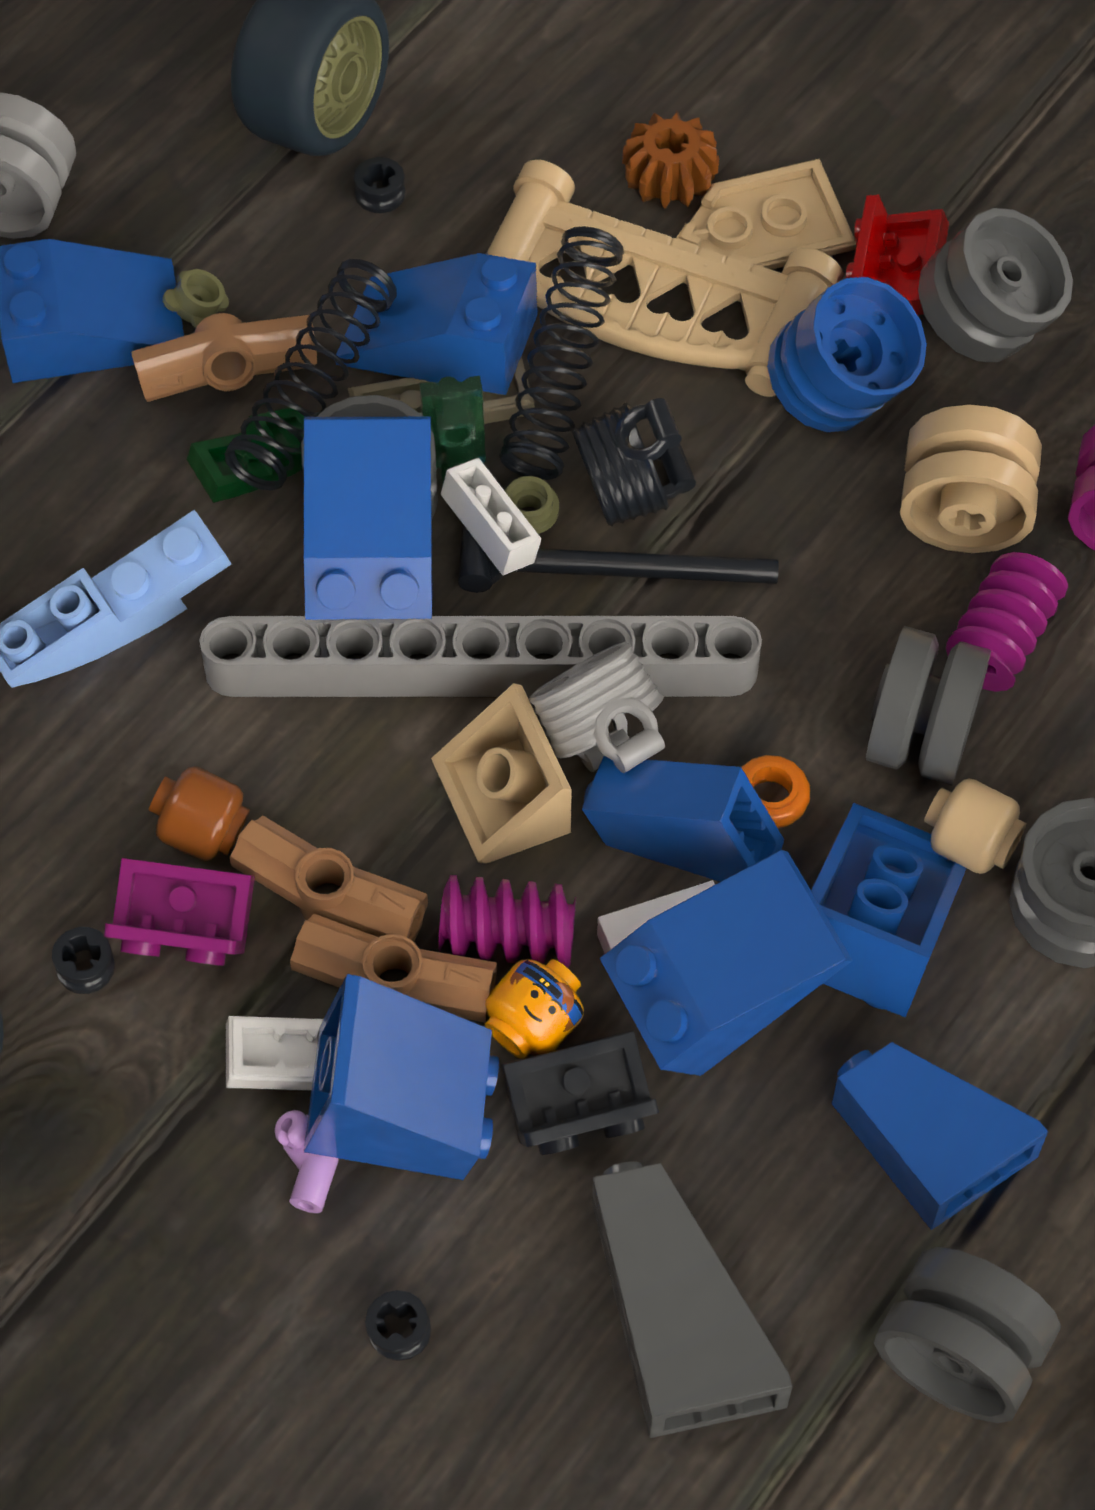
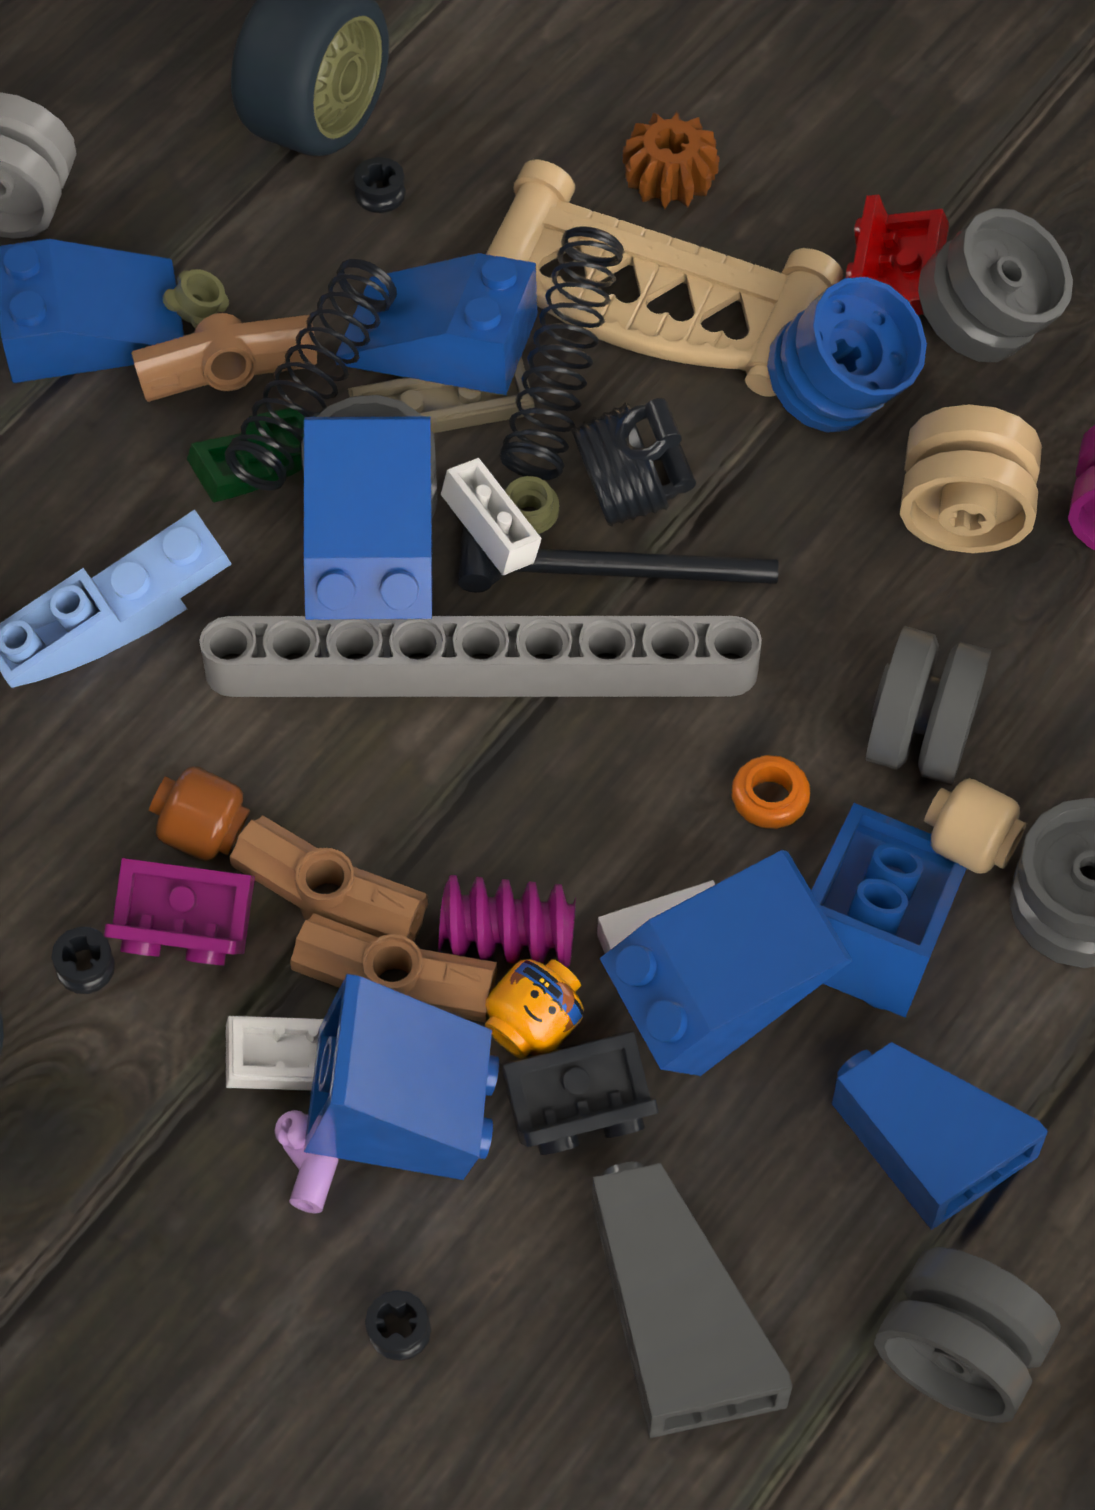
(455, 420): clear green hips -> none
(505, 780): tan slope -> none
(591, 694): light grey piece -> none
(682, 816): blue slope -> none
(771, 215): tan tile -> none
(1010, 614): magenta piece -> none

